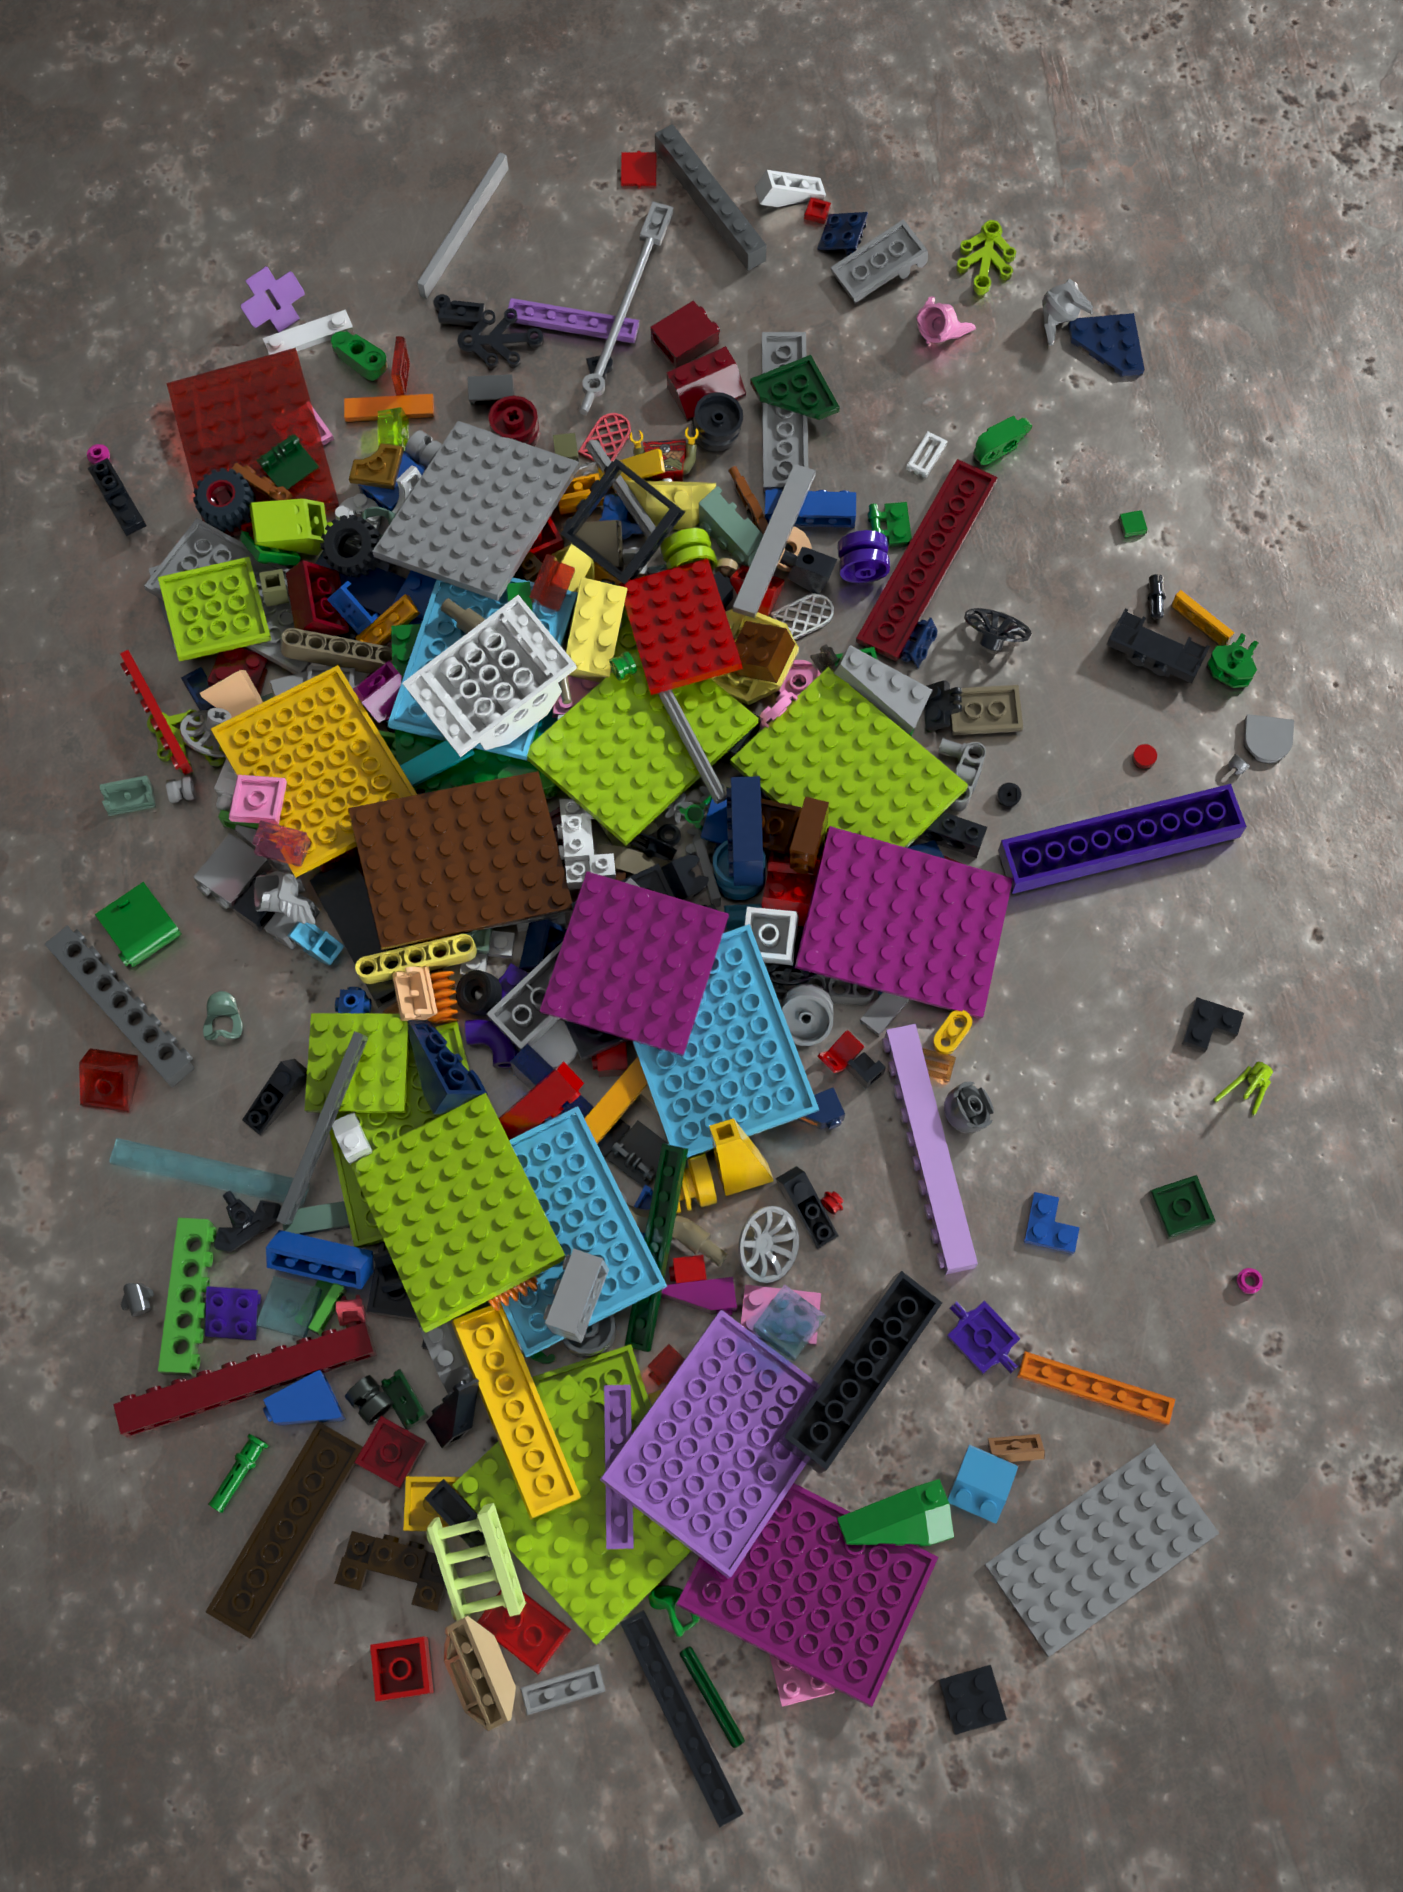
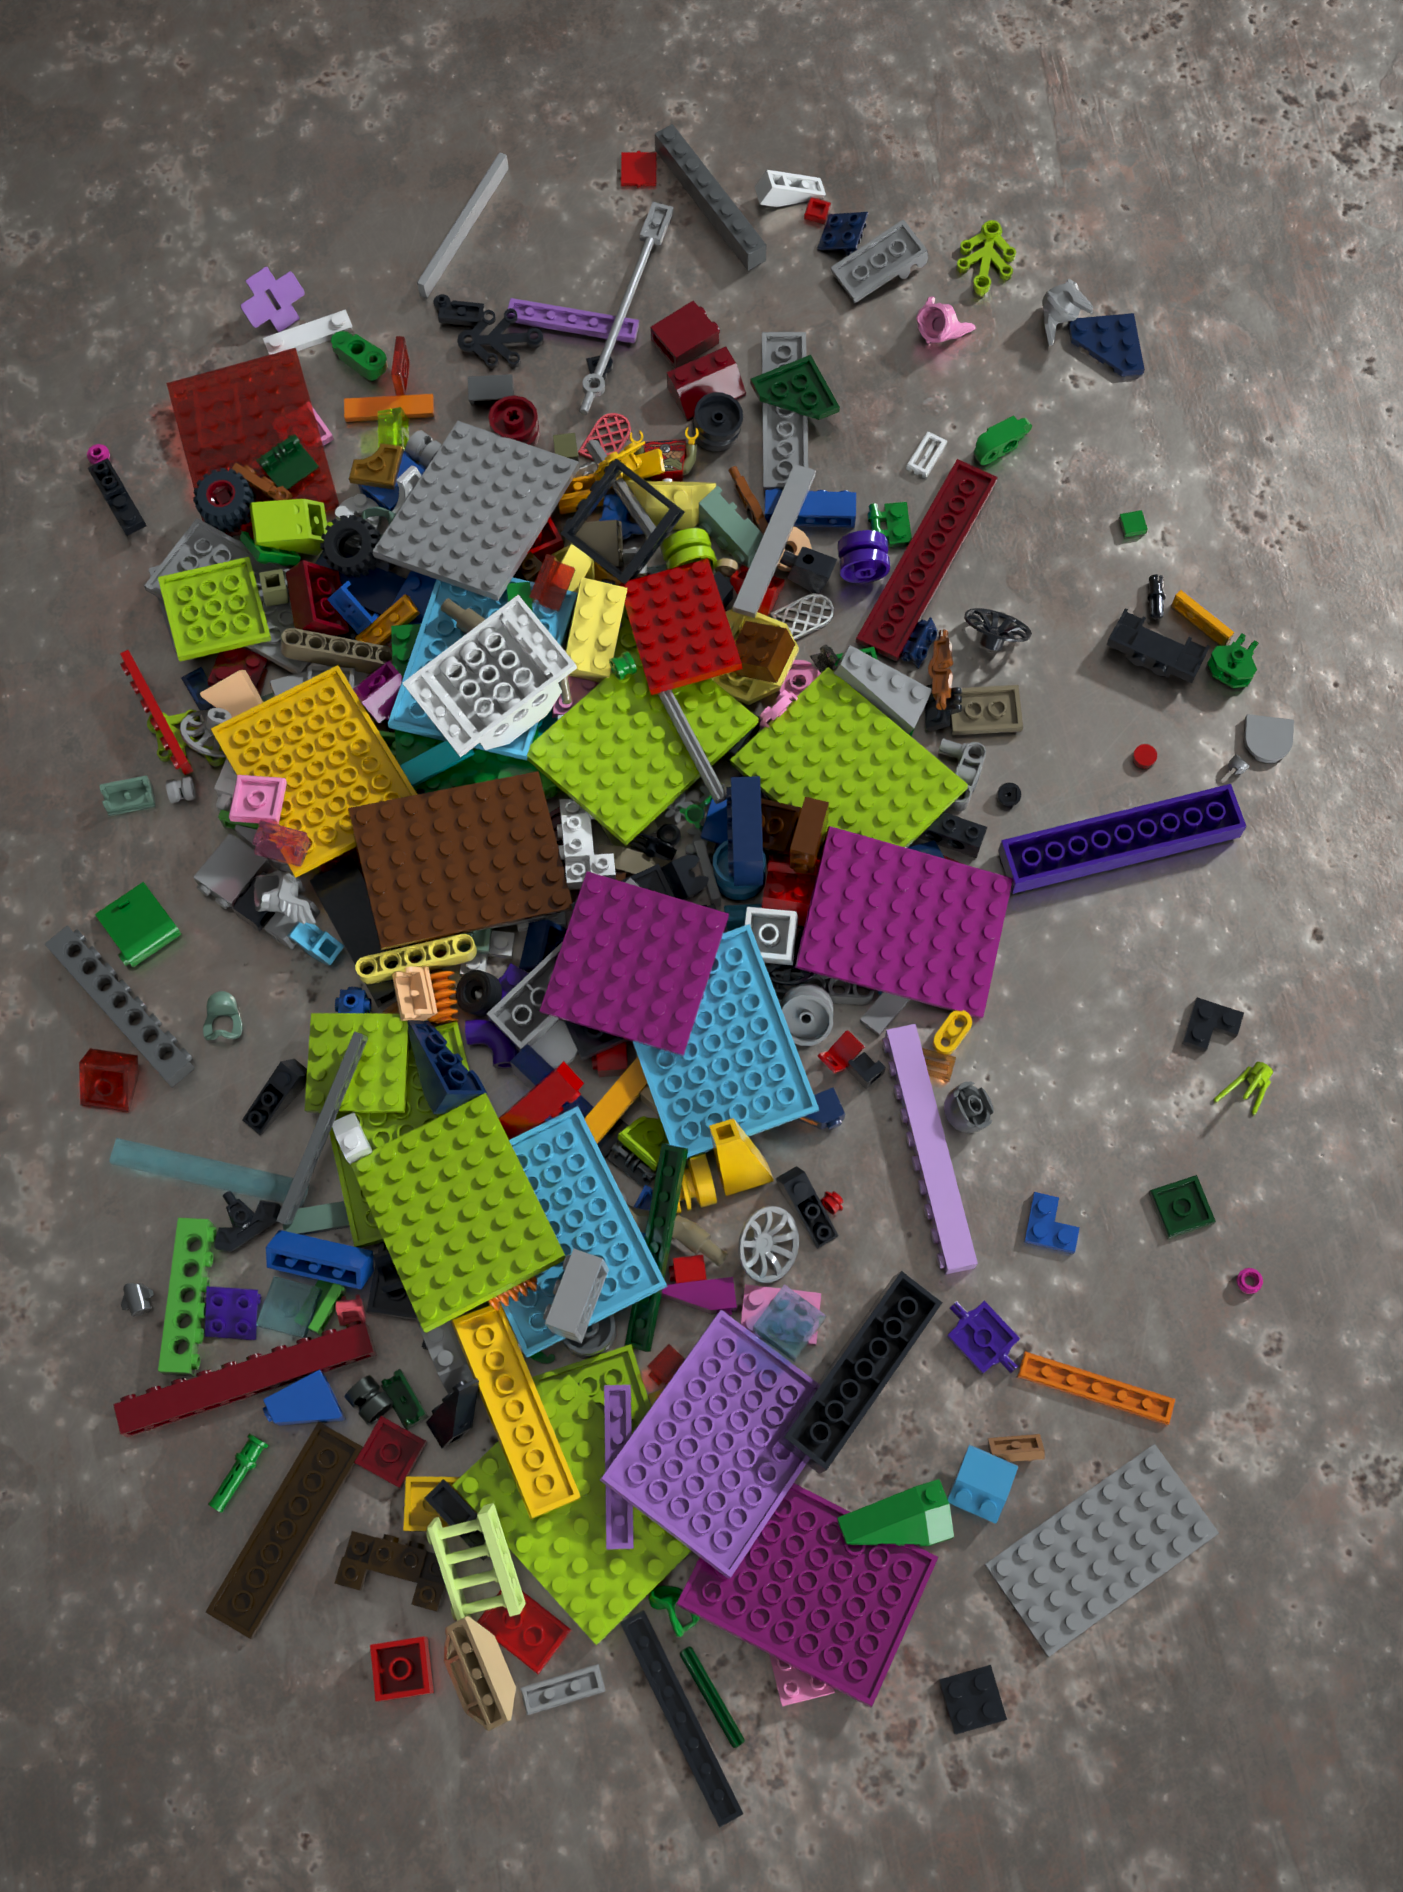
(625, 456): none -> yellow hinge
(645, 1139): none -> lime tile
(940, 676): none -> dark orange piece

